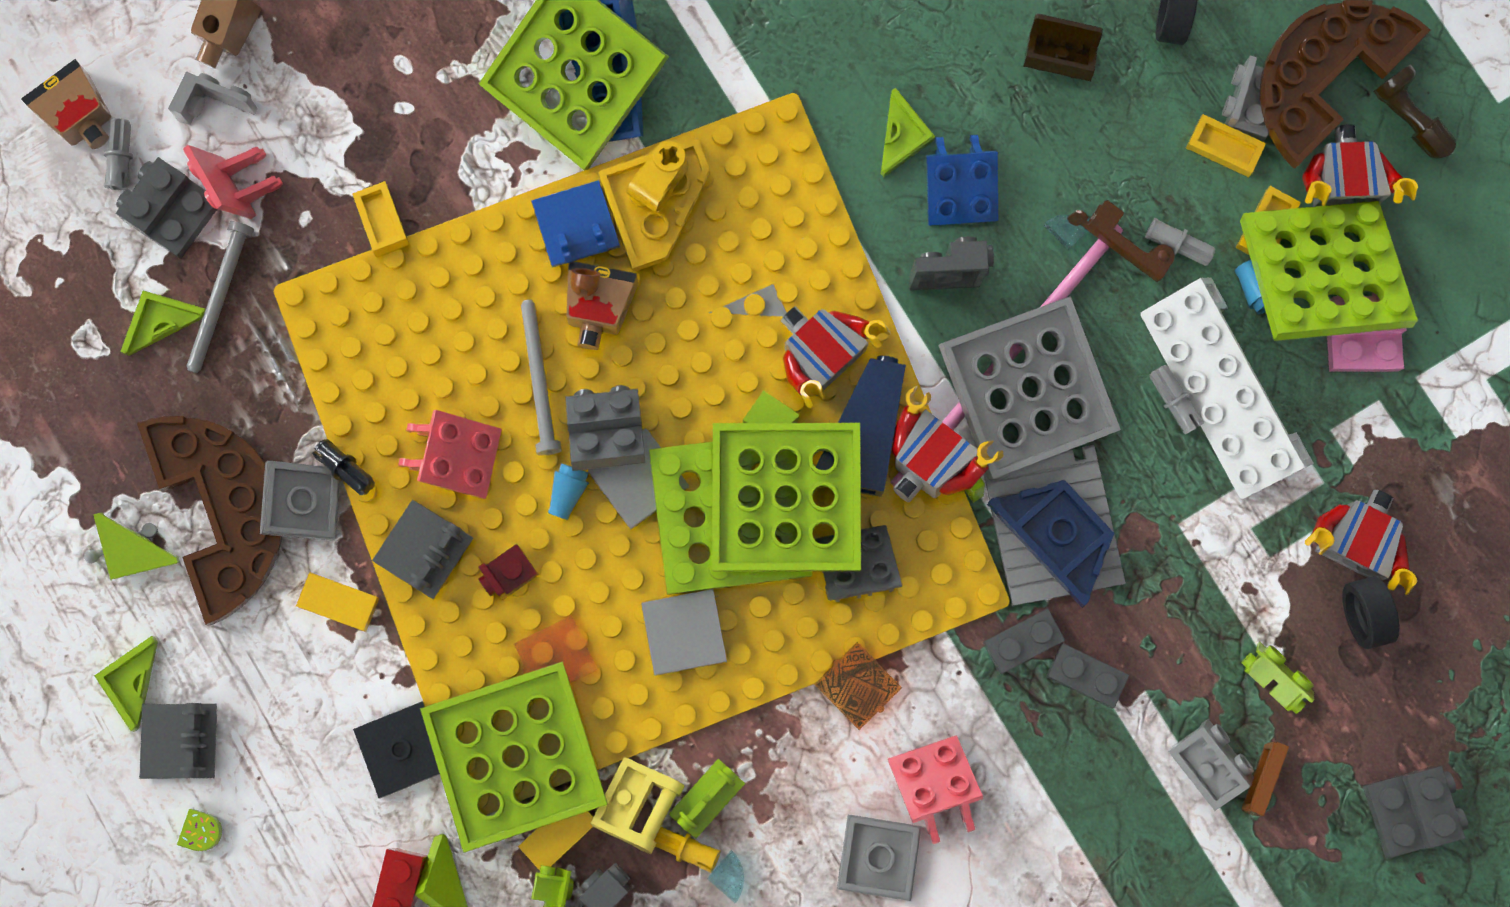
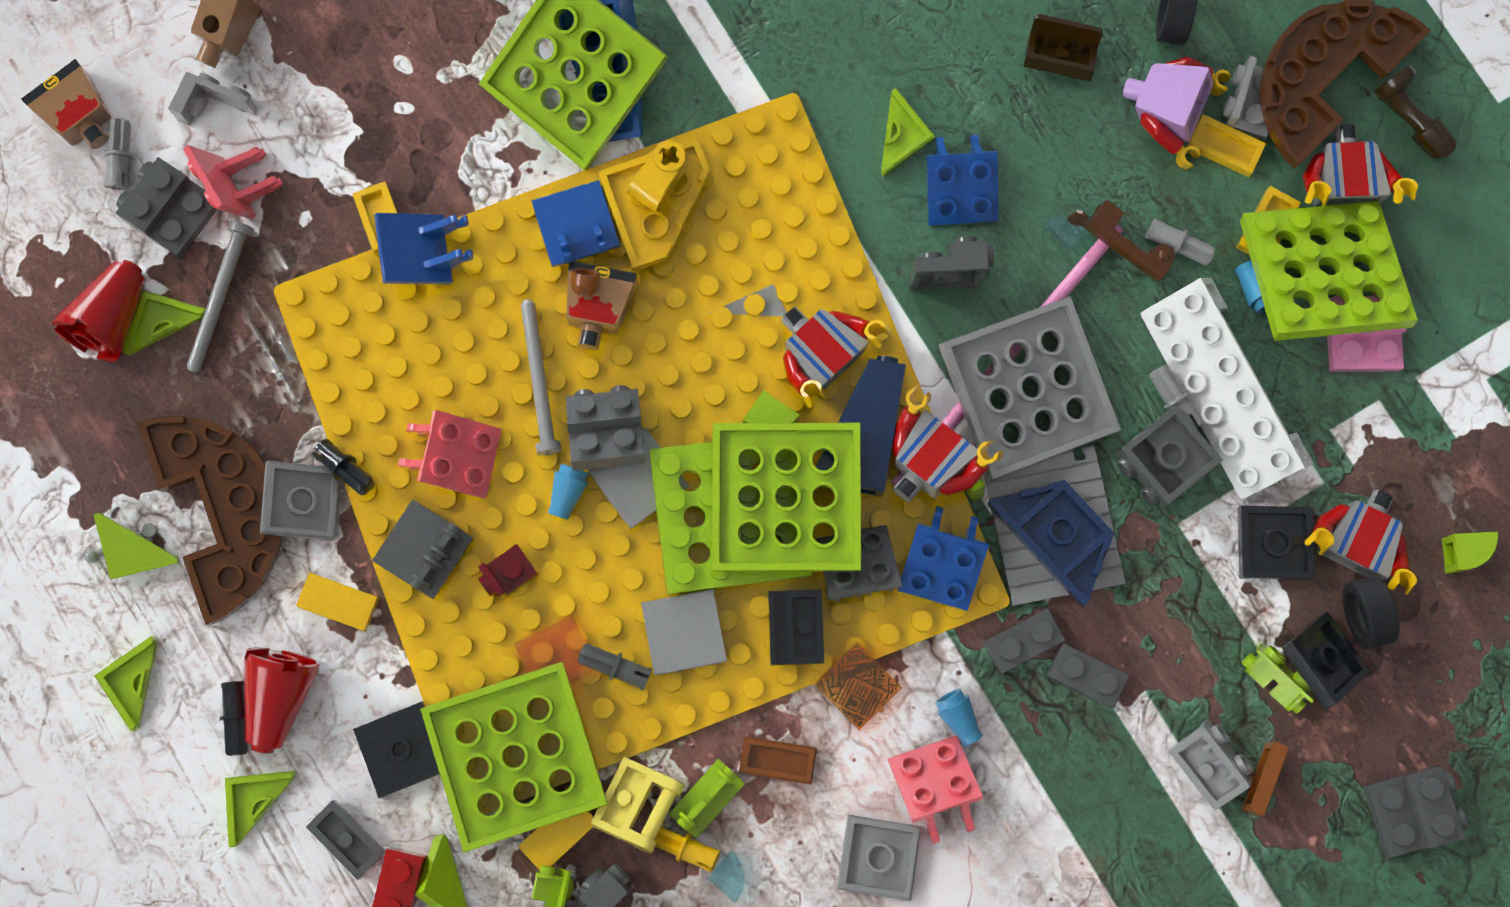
(103, 311): none -> red cone
(178, 741): dark grey hinge -> none
(200, 831): lime tile -> none
(234, 718): none -> black axle
(250, 799): none -> lime tile
(274, 695): none -> red cone
(346, 839): none -> dark grey plate
(415, 247): none -> blue plate
(614, 666): none -> dark grey axle
(777, 760): none -> dark orange tile
(796, 627): none -> black plate
(943, 564): none -> blue plate
(958, 714): none -> dark azure cone
(1167, 458): none -> dark grey plate
(1173, 101): none -> lavender torso
(1274, 543): none -> black plate
(1326, 660): none -> black plate
(1467, 550): none -> lime brick

